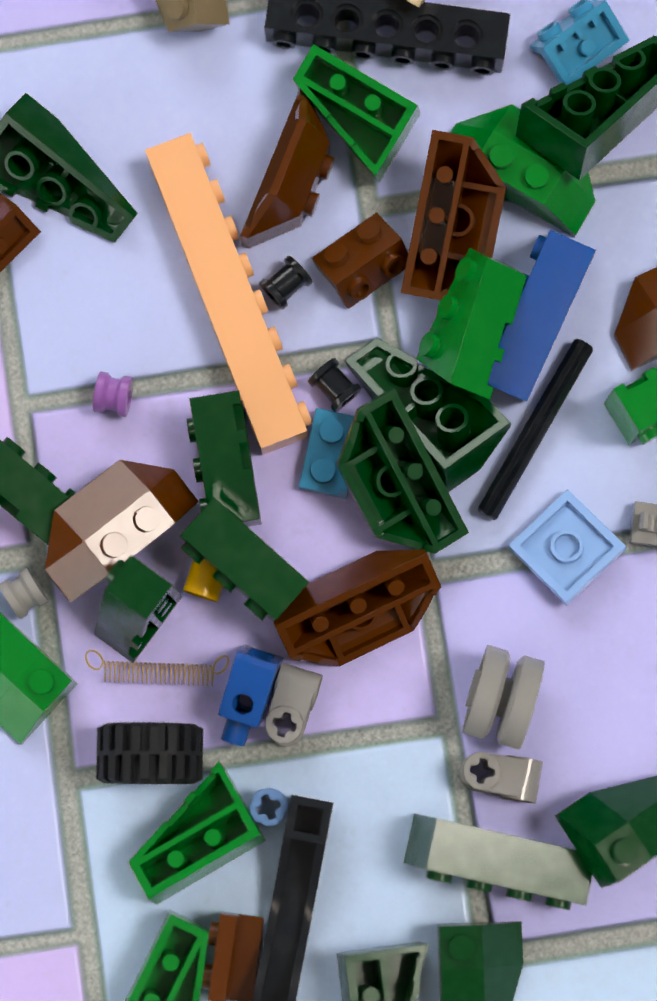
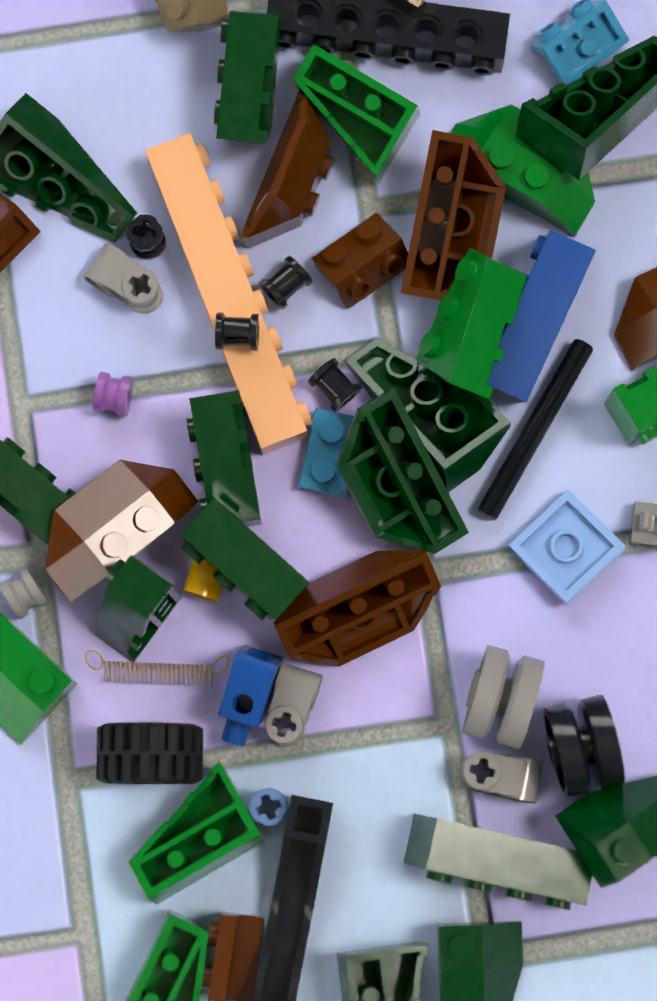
(120, 275): none -> light grey piece
(138, 228): none -> black bush
(237, 331): none -> black bush
(247, 76): none -> dark green wedge
(590, 744): none -> black wheel

